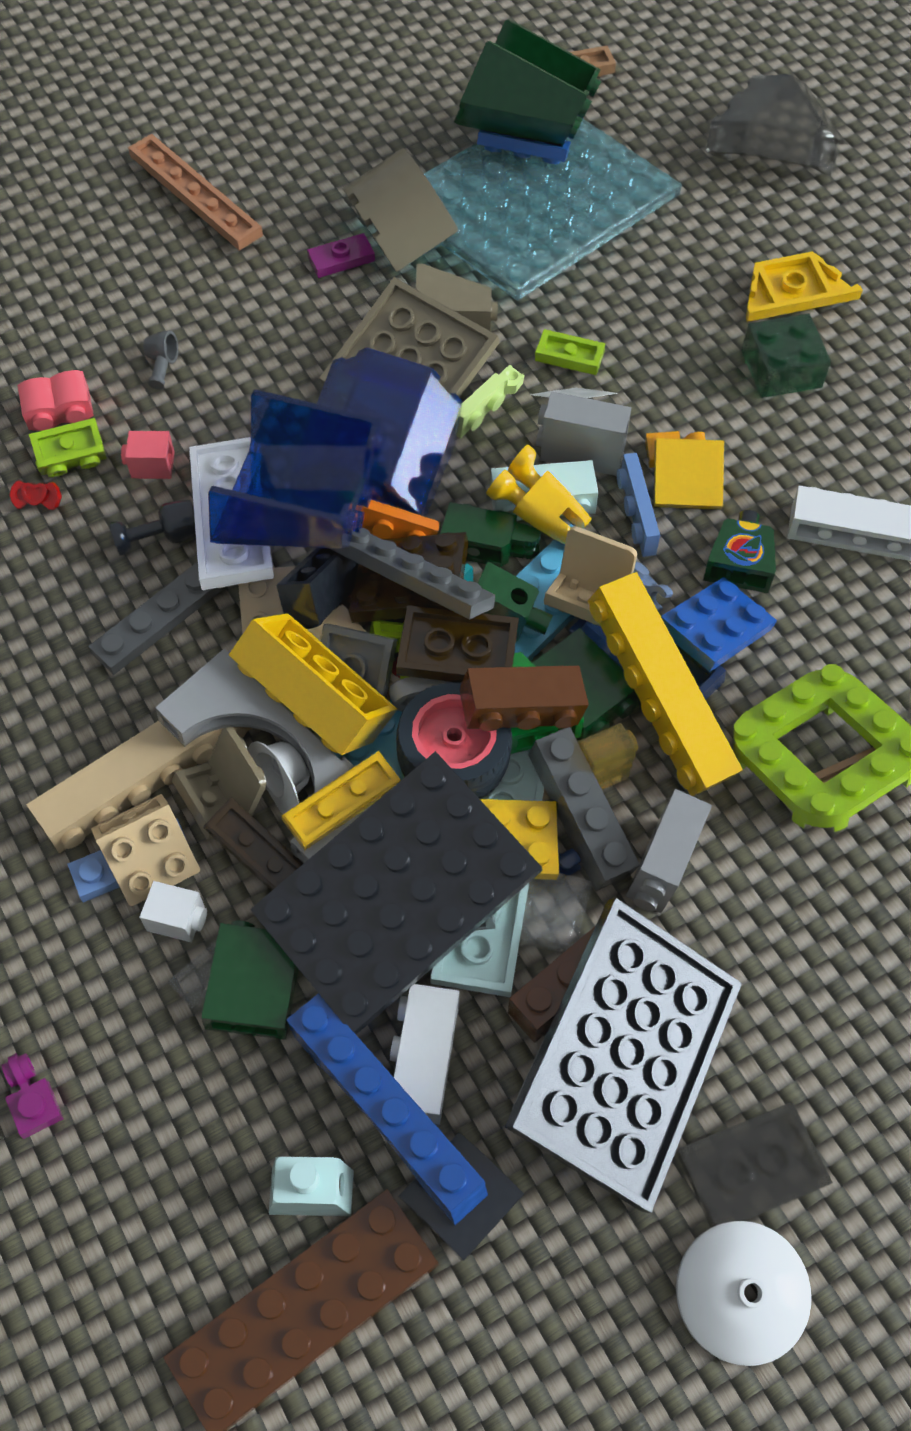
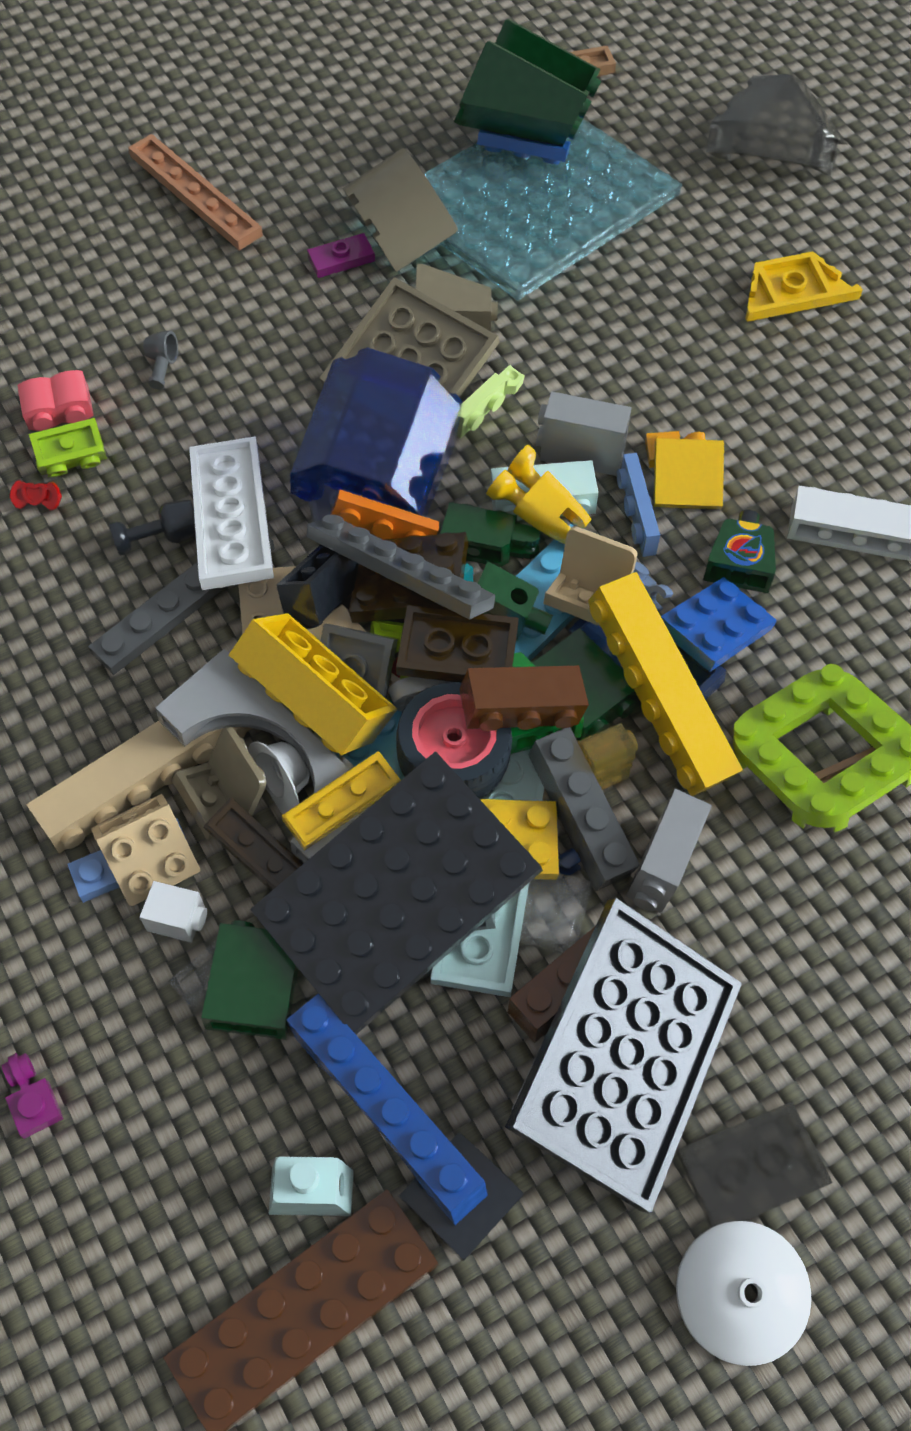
(149, 454): coral brick -> none
(300, 477): clear blue windscreen -> none
(425, 1045): white brick -> none
(570, 352): lime plate -> none
(579, 392): white sticker -> none
(785, 355): clear green brick -> none

